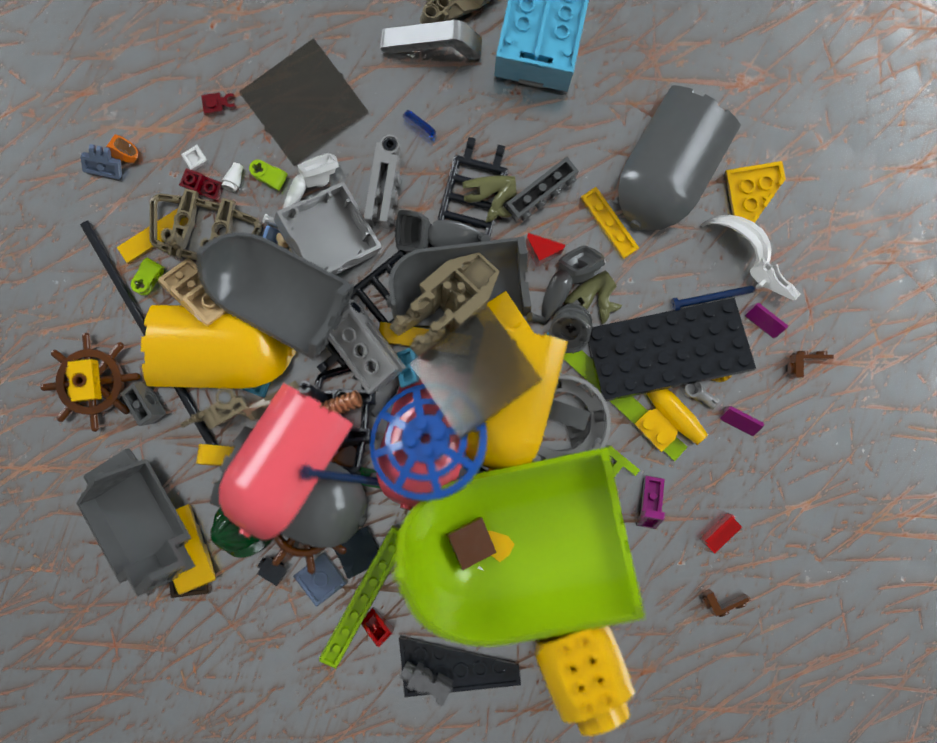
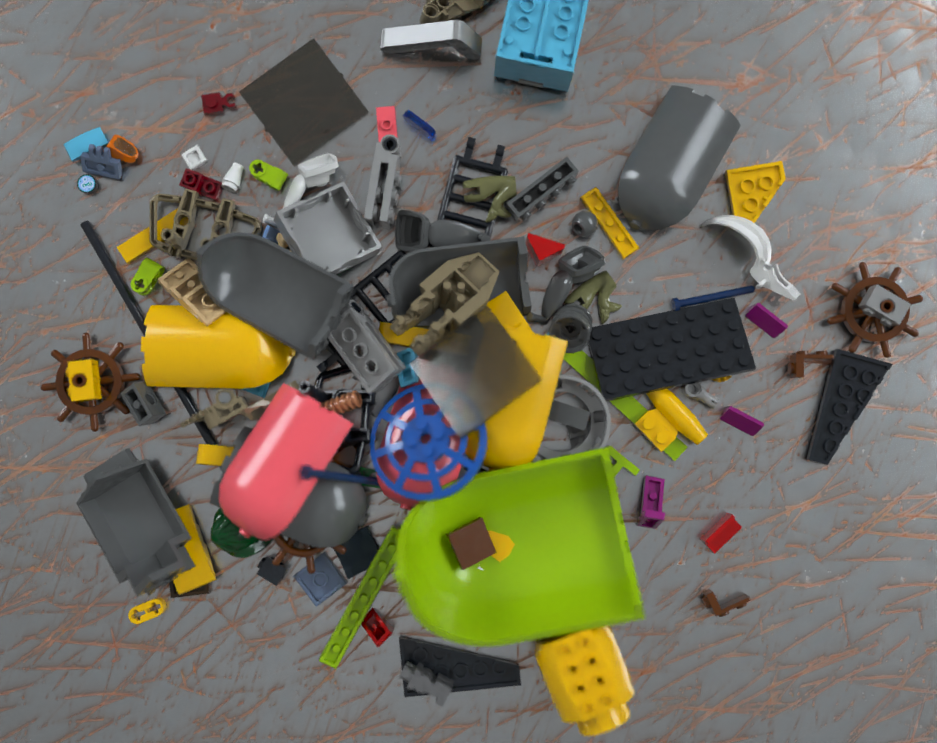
(81, 143): none -> medium azure slope
(87, 184): none -> tile
(148, 614): none -> yellow beam
(386, 121): none -> coral plate
(584, 223): none -> dark grey piece
(845, 396): none -> black wing
(882, 303): none -> reddish brown brick

